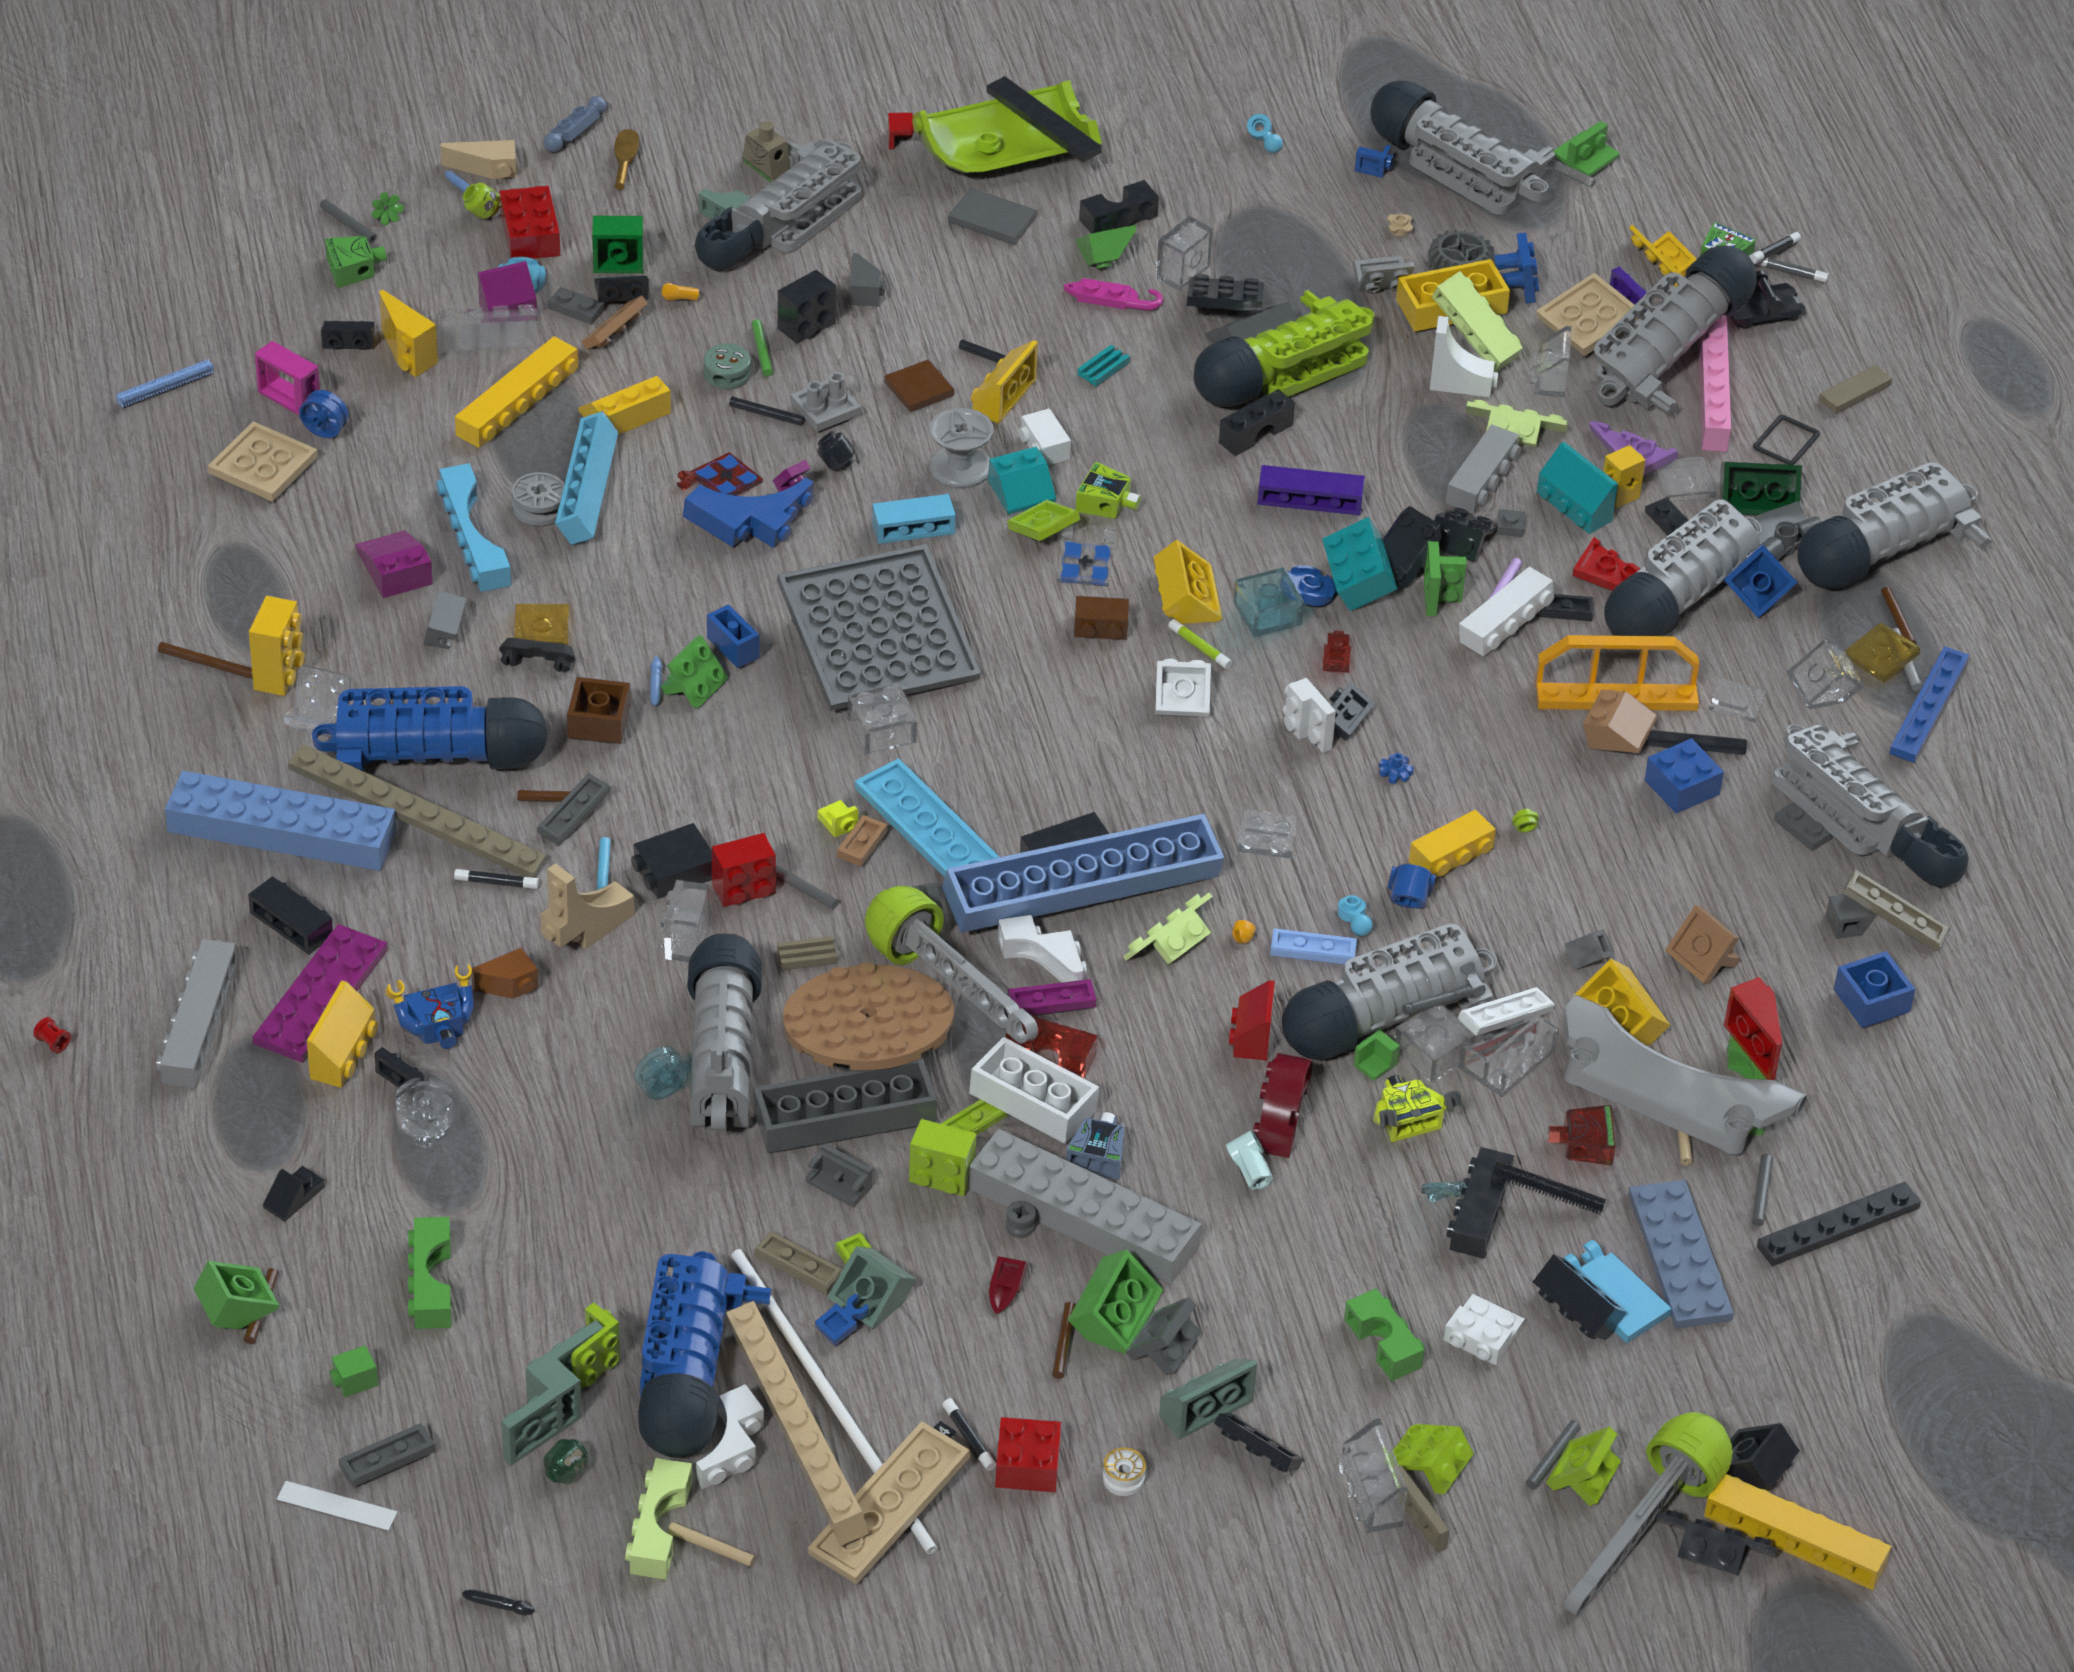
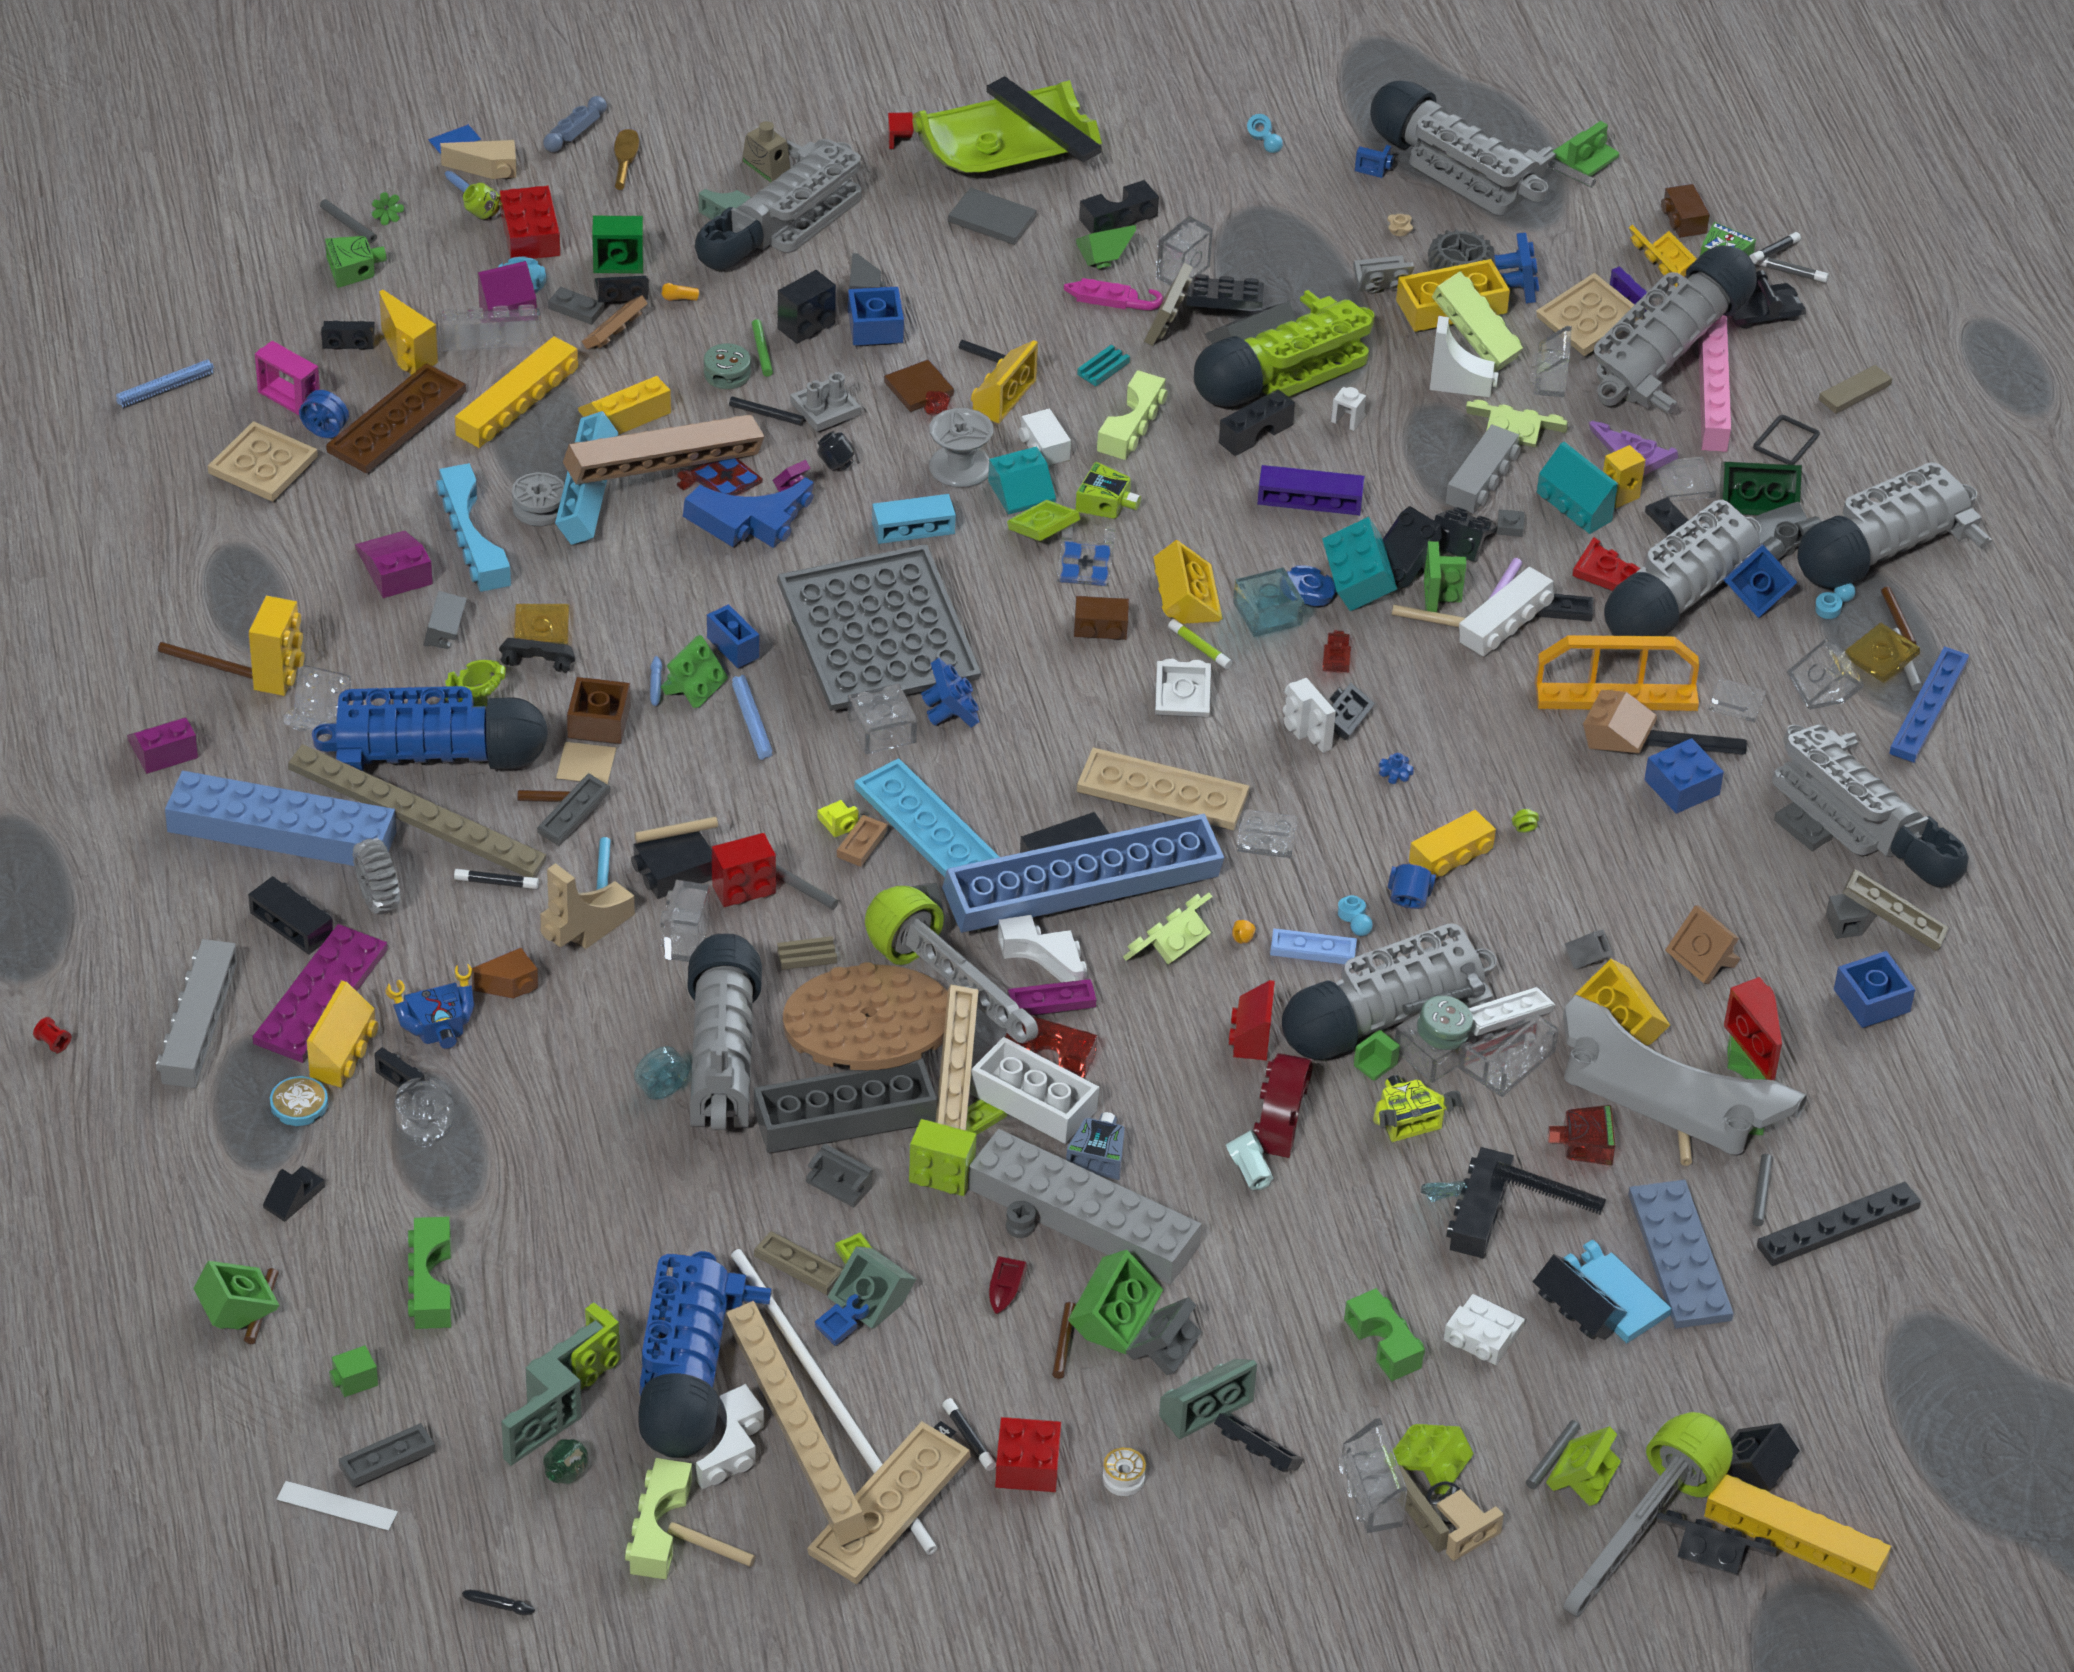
(164, 745): none -> magenta slope
(298, 1100): none -> tile
(376, 875): none -> light grey gear
(396, 418): none -> reddish brown plate
(461, 134): none -> blue sticker
(478, 673): none -> lime piece
(582, 759): none -> tan sticker
(663, 449): none -> brick
(677, 829): none -> tan piece
(752, 717): none -> light blue axle
(875, 316): none -> blue brick
(937, 396): none -> clear red plate
(953, 693): none -> blue plate
(957, 1056): none -> tan plate
(1121, 433): none -> yellowish green arch
(1162, 788): none -> tan plate
(1172, 299): none -> dark tan plate
(1351, 402): none -> white window
(1428, 616): none -> tan piece
(1444, 1022): none -> sand green head
(1471, 1523): none -> tan piece
(1685, 210): none -> reddish brown piece
(1829, 604): none -> medium azure plate

